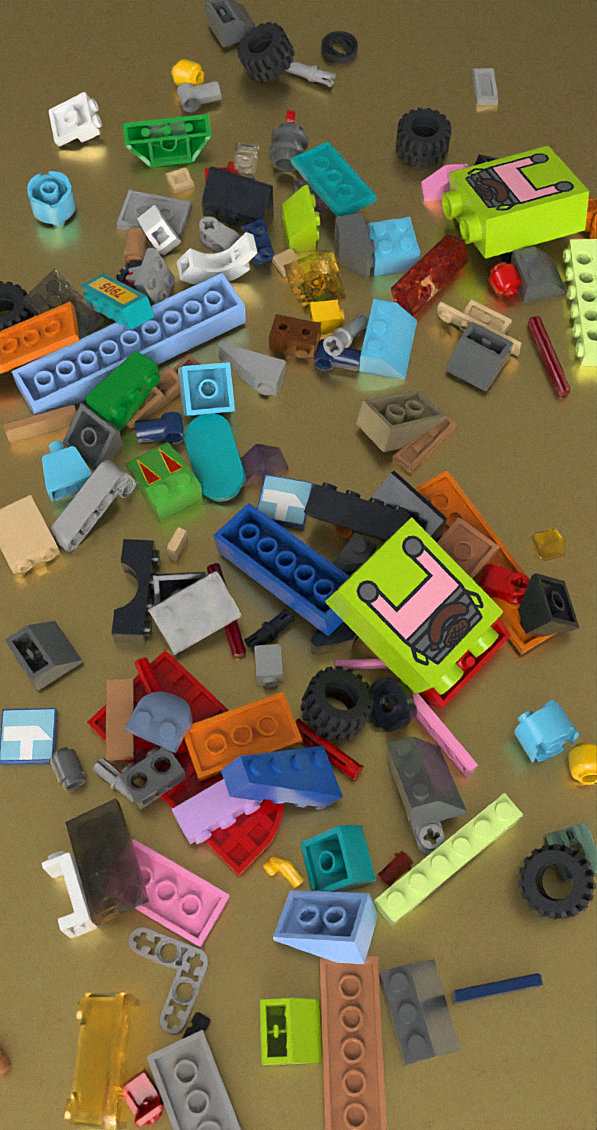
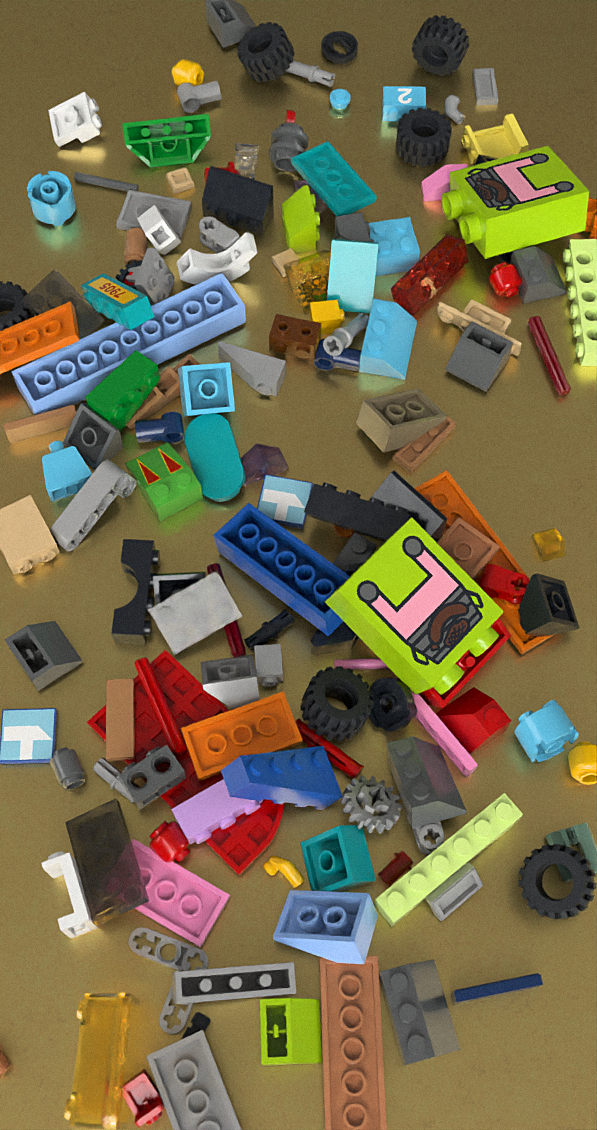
(105, 182): none -> dark grey bar
(161, 720): sand blue slope -> none
(169, 842): none -> red head
(177, 544): tan tile -> none
(231, 680): none -> light grey slope
(233, 983): none -> light grey brick
(262, 241): dark blue hips -> none
(339, 98): none -> medium azure plate
(352, 274): none -> tile
(358, 802): none -> light grey gear
(400, 100): none -> medium azure brick
(440, 45): none -> black tyre
(451, 111): none -> light grey arm
(454, 891): none -> light grey tile
(474, 719): none -> red slope
(495, 141): none -> light yellow panel

